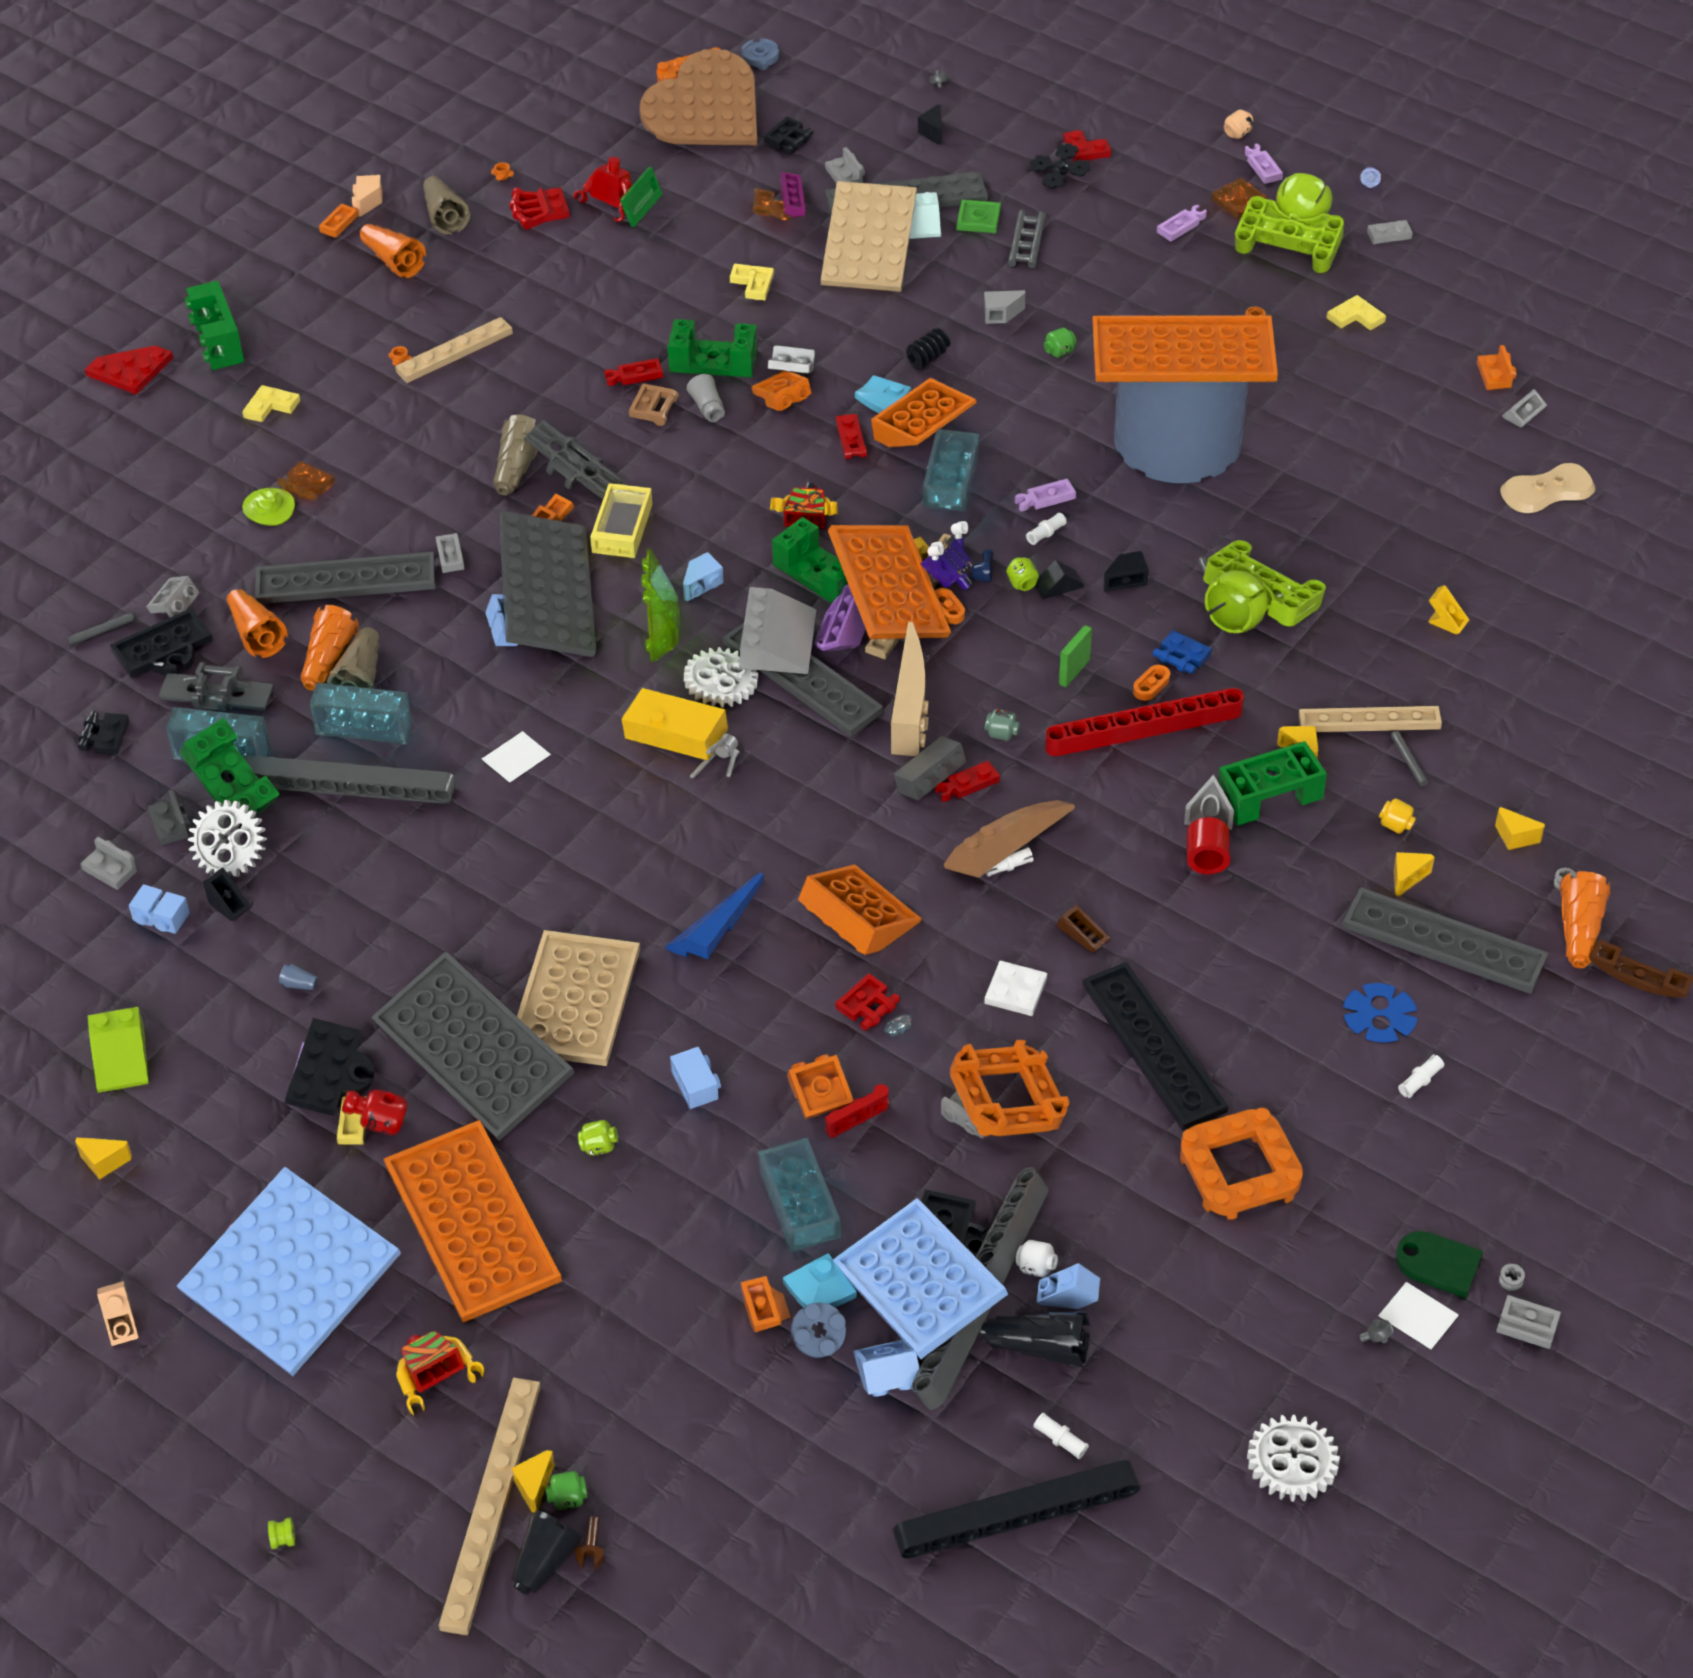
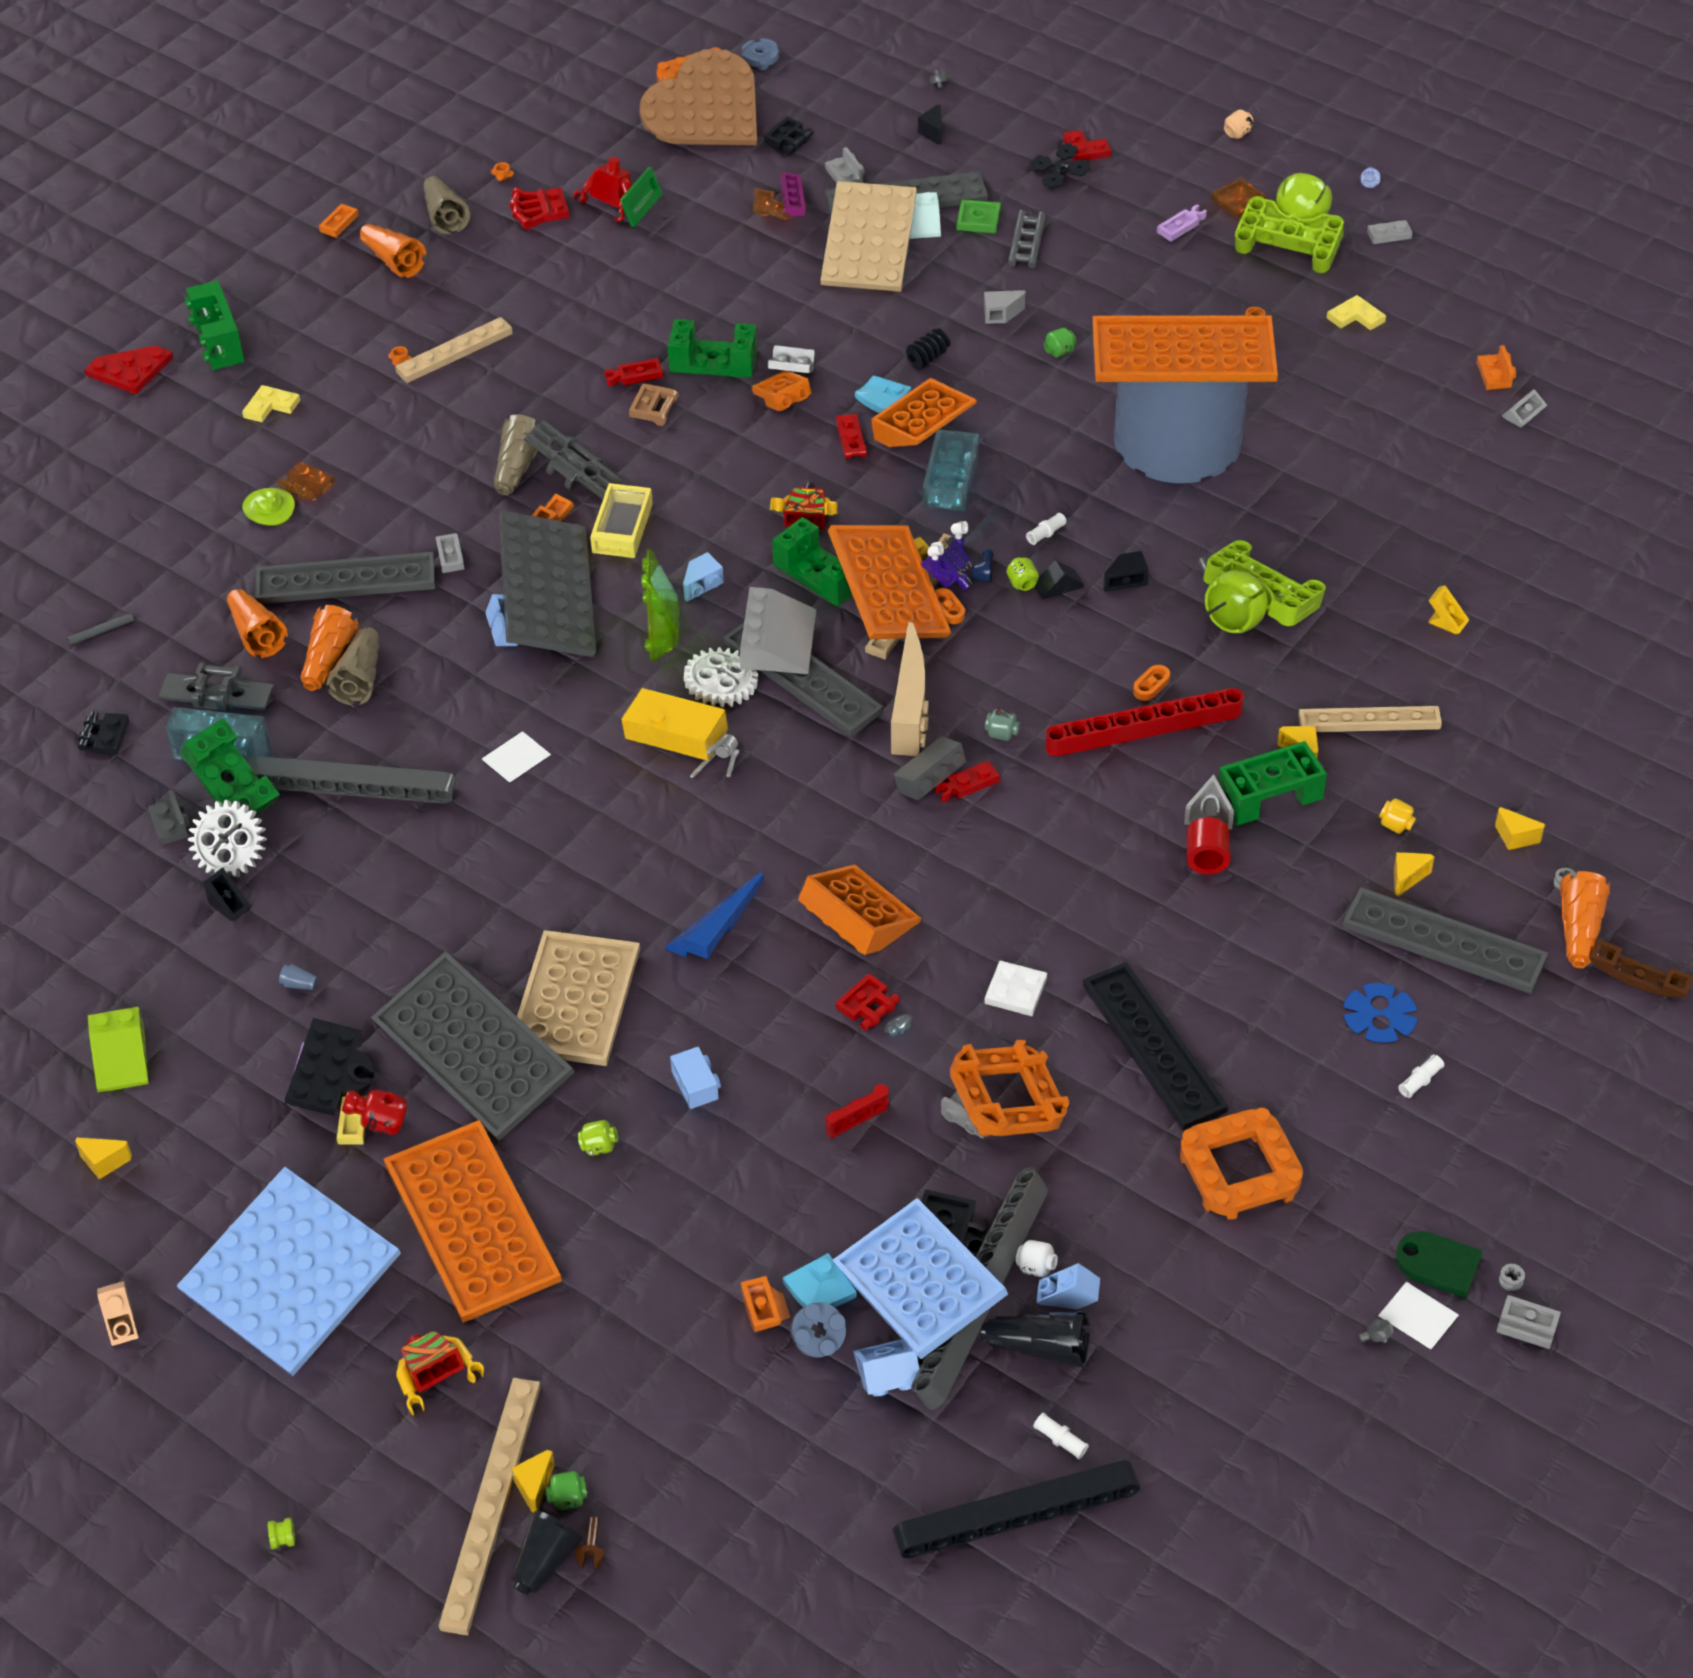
(109, 864): light grey bracket -> none
(163, 645): black plate -> none
(164, 914): light blue piece -> none
(174, 596): light grey bracket -> none
(361, 713): clear light blue brick -> none
(367, 193): light nougat slope -> none
(705, 394): light grey plant -> none
(756, 278): light yellow plate -> none
(799, 1194): clear light blue brick -> none
(819, 1086): orange plate -> none
(841, 625): medium lavender wedge -> none
(1004, 837): medium nougat wedge -> none
(1015, 859): white pin -> none
(1046, 495): lavender plate -> none
(1067, 926): reddish brown slope -> none
(1075, 656): bright green tile -> none
(1182, 652): blue plate -> none
(1263, 164): lavender plate -> none
(1293, 1479): white gear -> none
(1409, 758): dark grey bar -> none
(1536, 492): tan plate -> none

